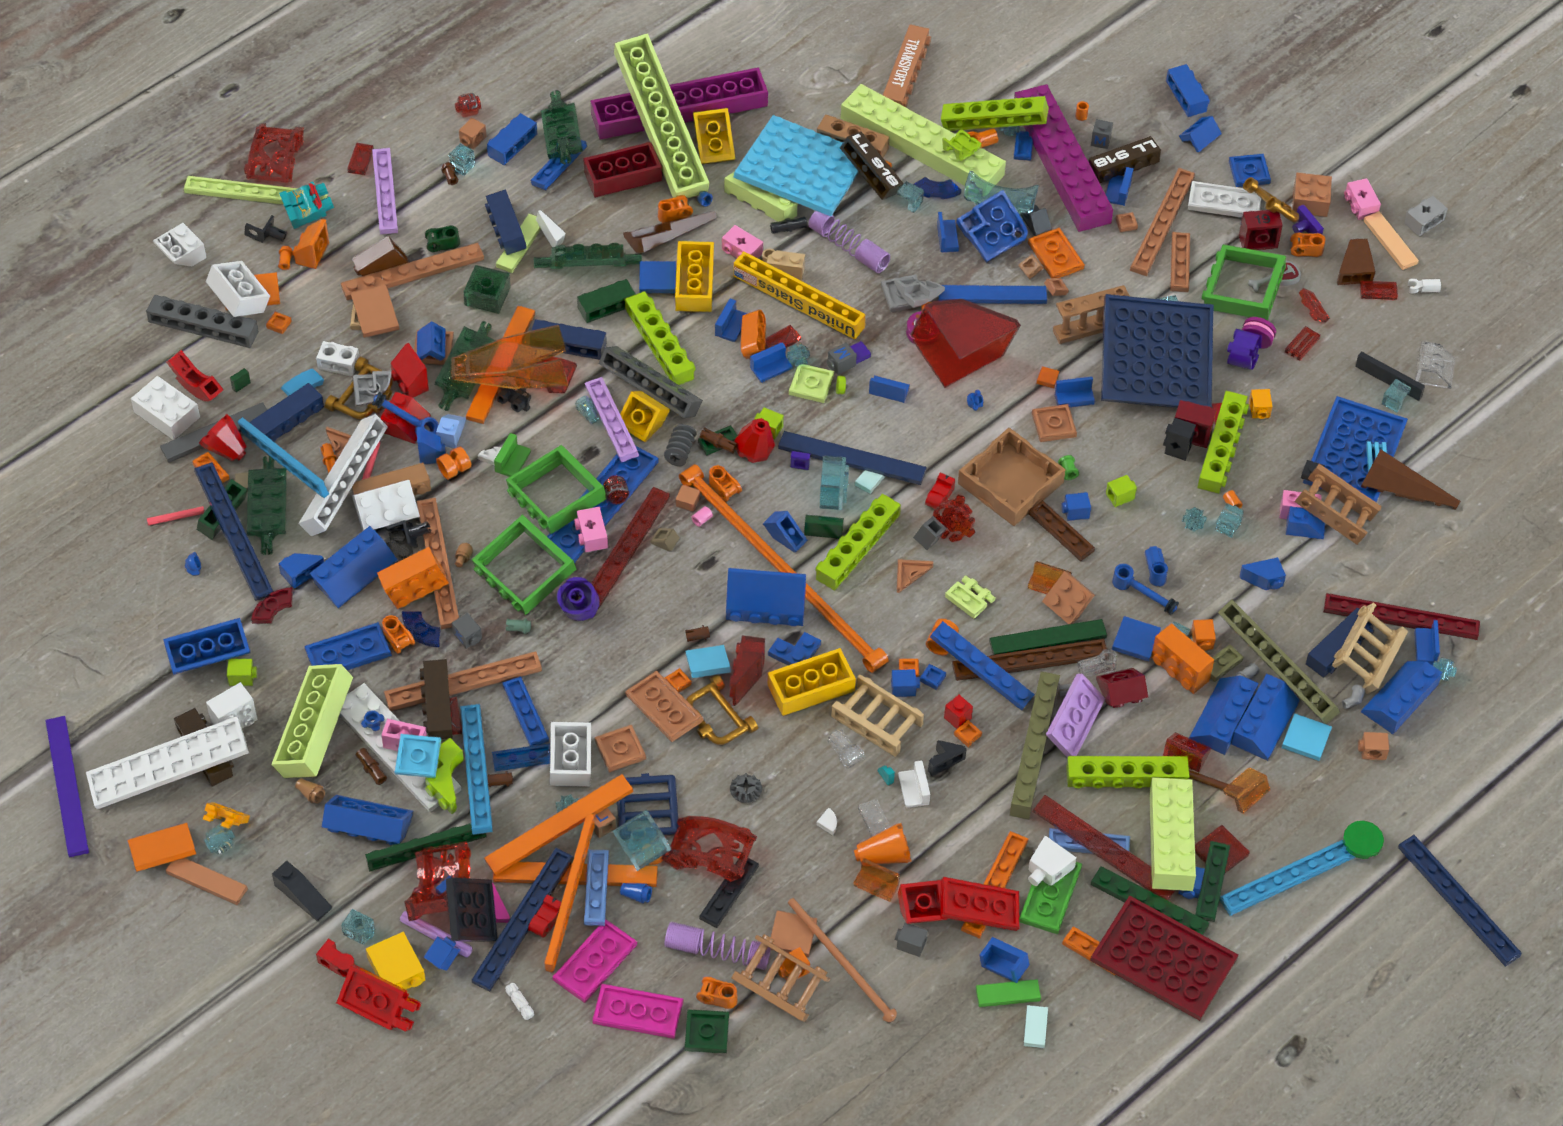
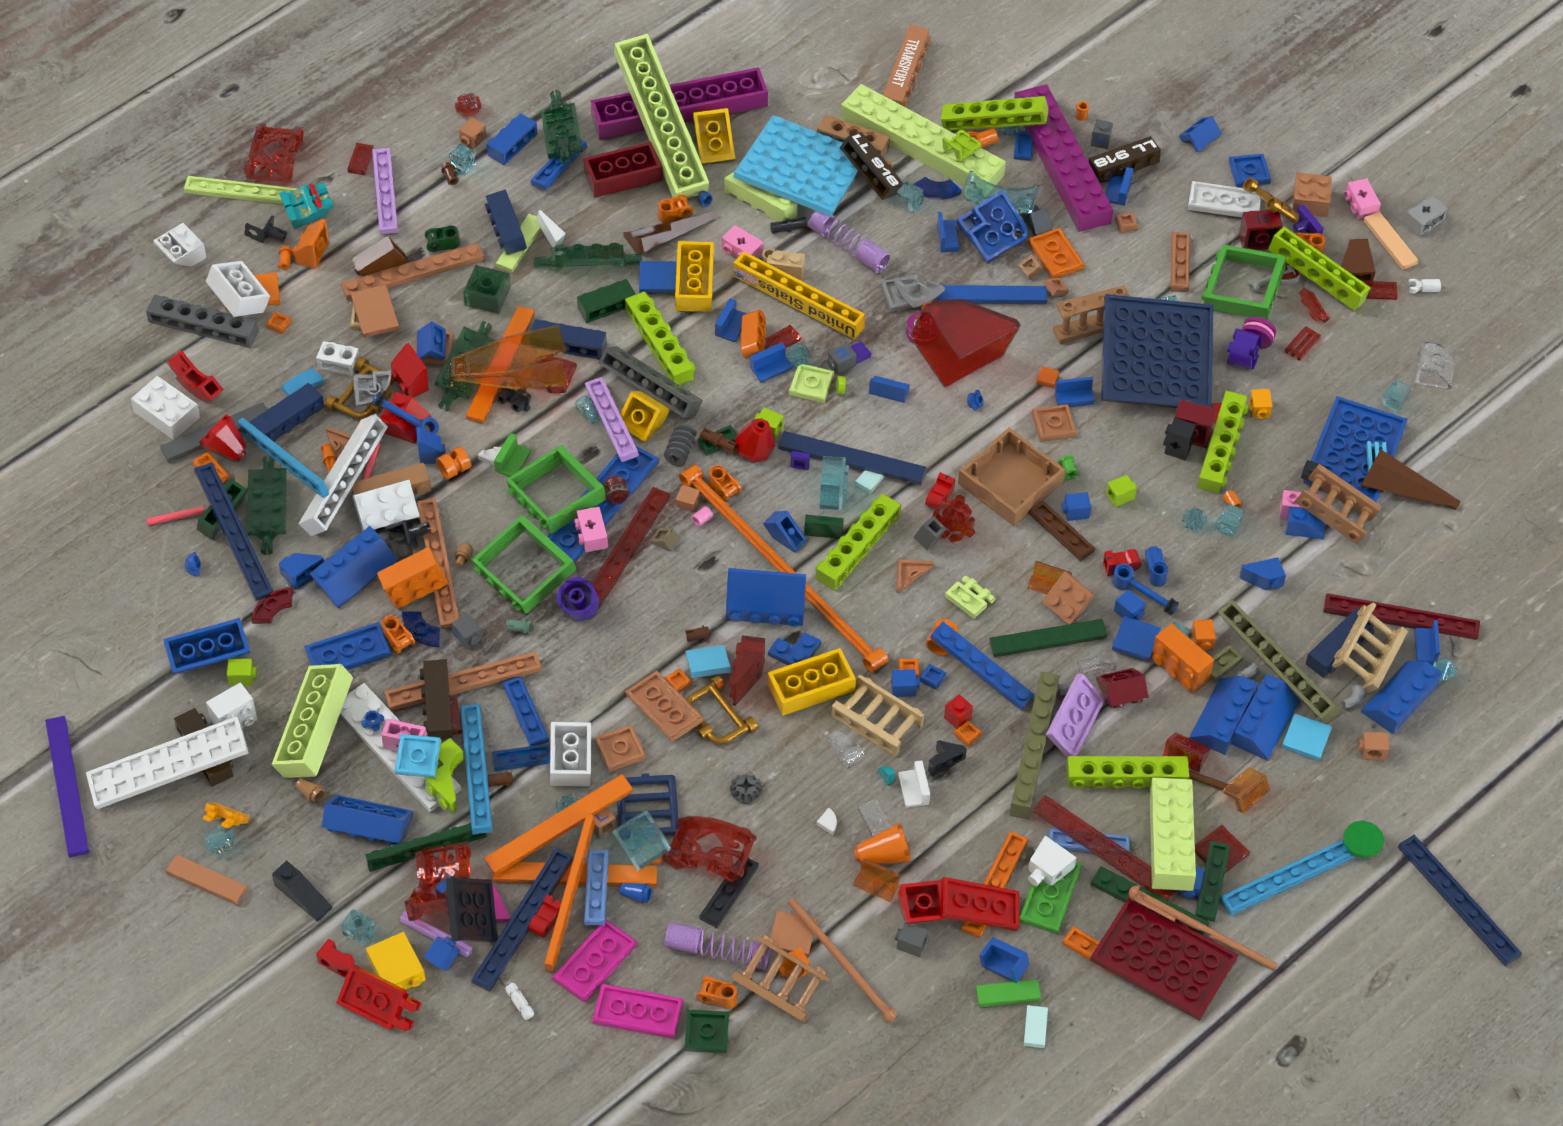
(161, 847): orange tile -> none
(240, 380): dark green tile -> none
(371, 766): reddish brown pin -> none
(450, 429): light blue slope -> none
(1037, 658): reddish brown tile -> none
(1128, 557): none -> red leg
(1130, 606): none -> blue brick
(1162, 222): nougat tile -> none
(1172, 914): none -> nougat bar
(1187, 90): blue brick -> none
(1319, 268): none -> lime brick
(1388, 374): black tile -> none

